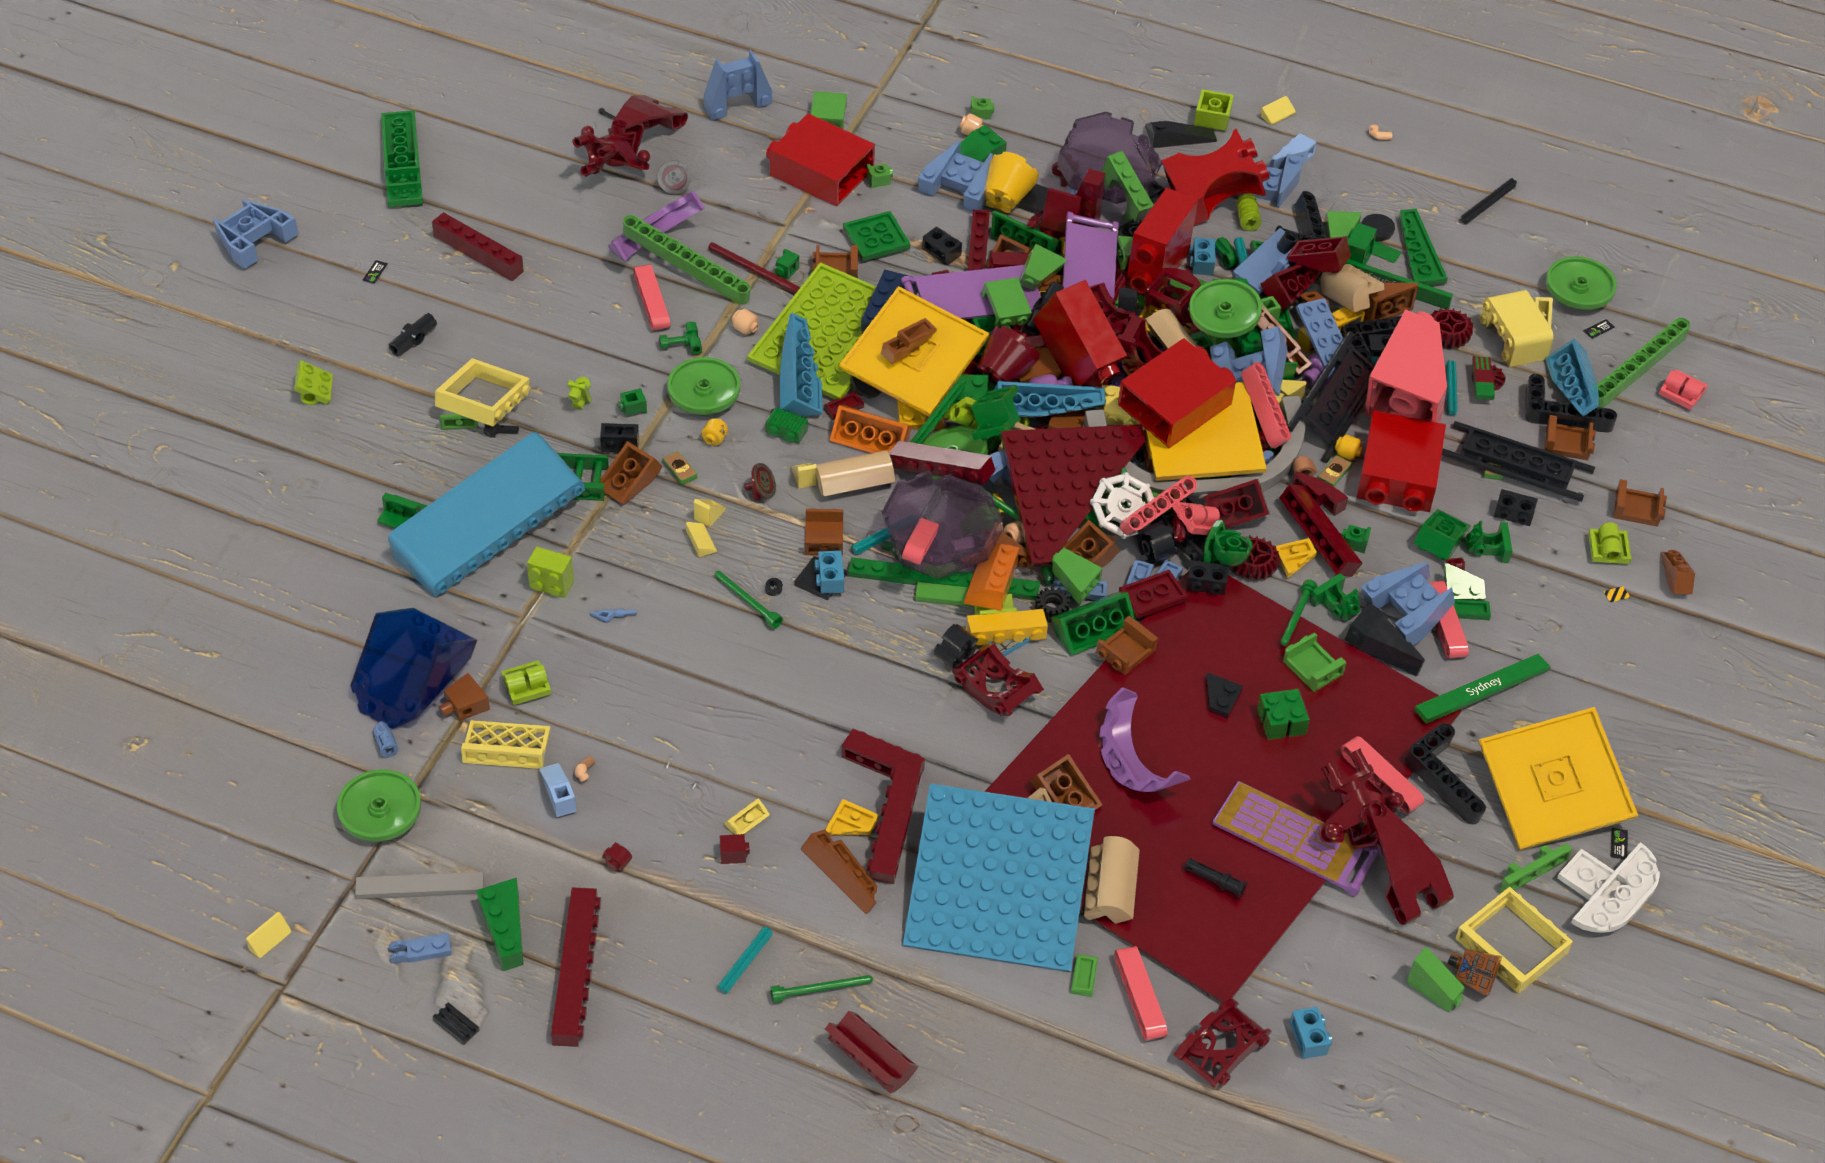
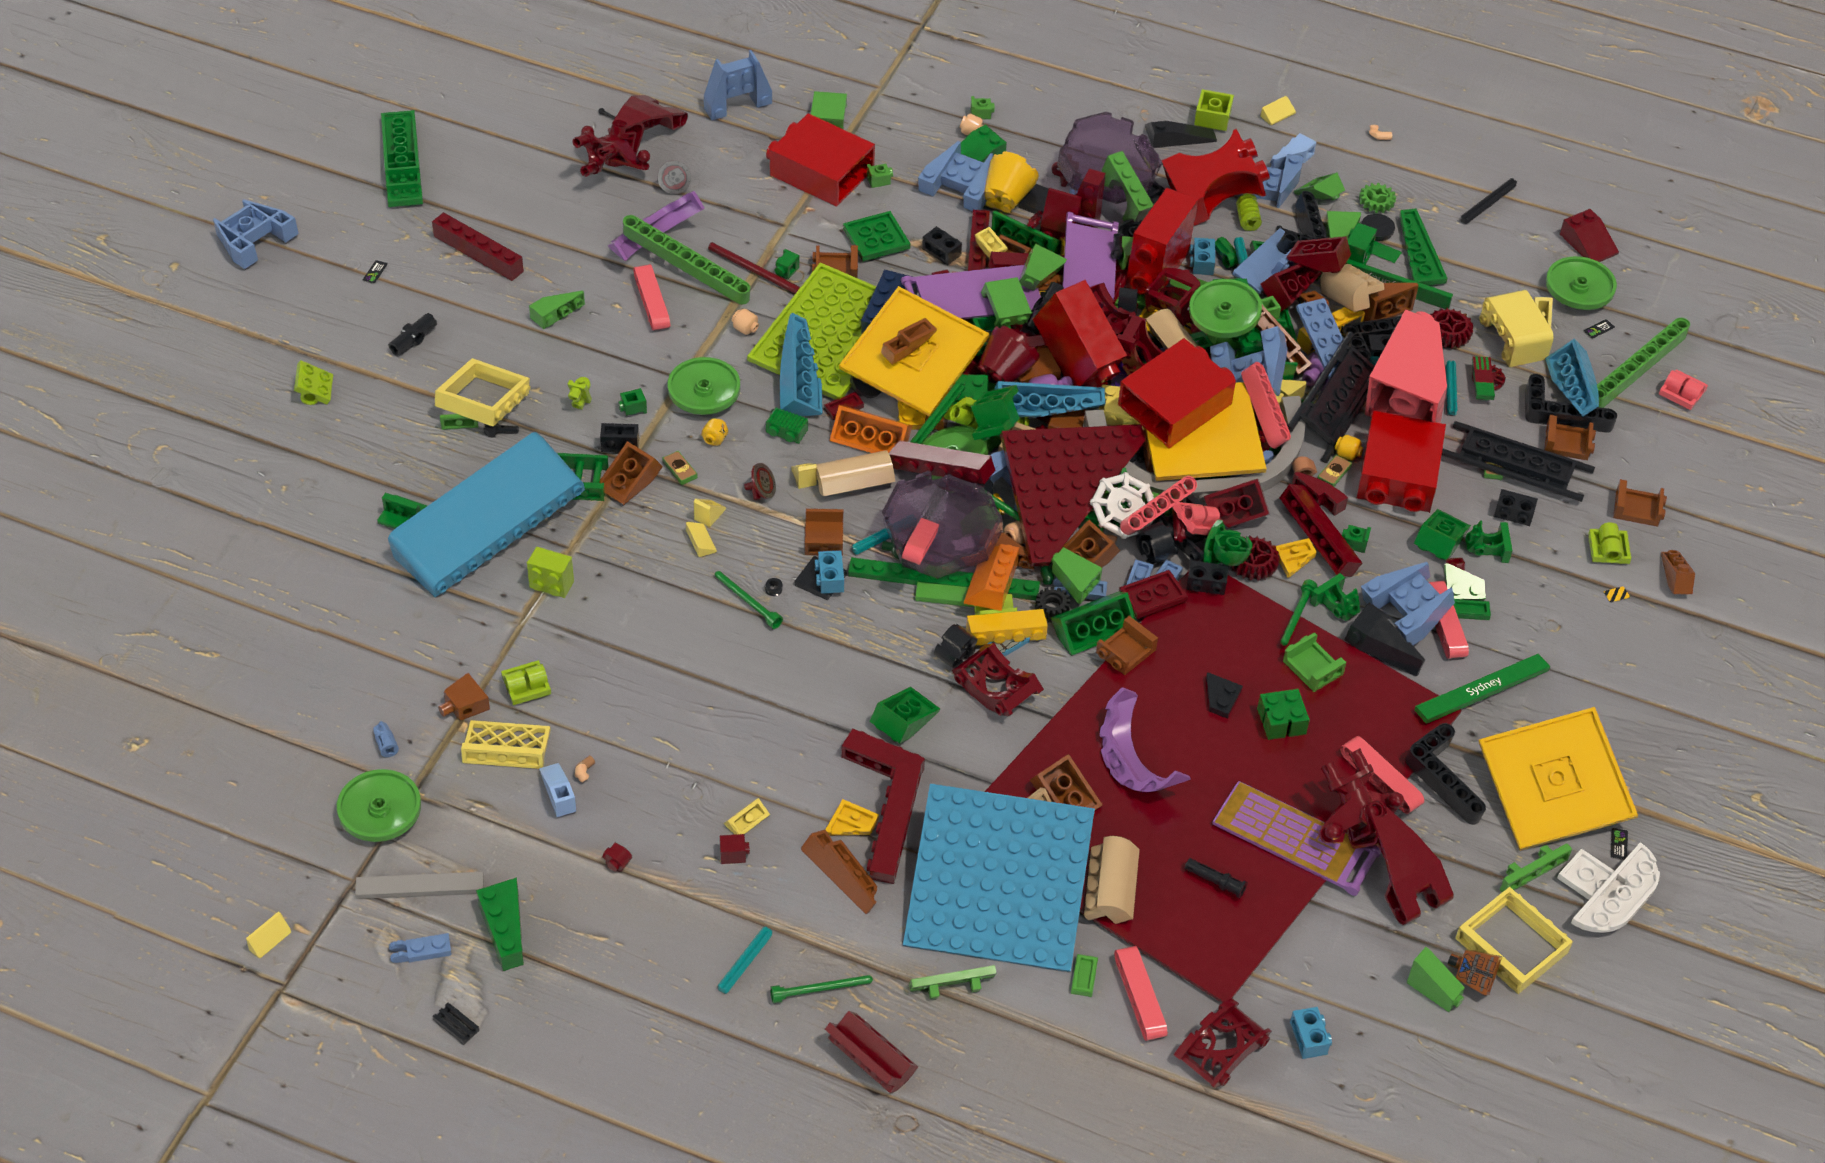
(407, 664): clear blue windscreen -> none
(553, 308): none -> bright green slope
(574, 968): dark red brick -> none
(608, 615): medium blue hand -> none
(690, 338): green bar -> none
(903, 714): none -> green slope
(935, 981): none -> bright green hinge
(989, 241): none -> light yellow slope
(1117, 251): none -> black arm
(1324, 187): none -> bright green slope
(1377, 197): none -> bright green gear
(1589, 236): none -> dark red slope

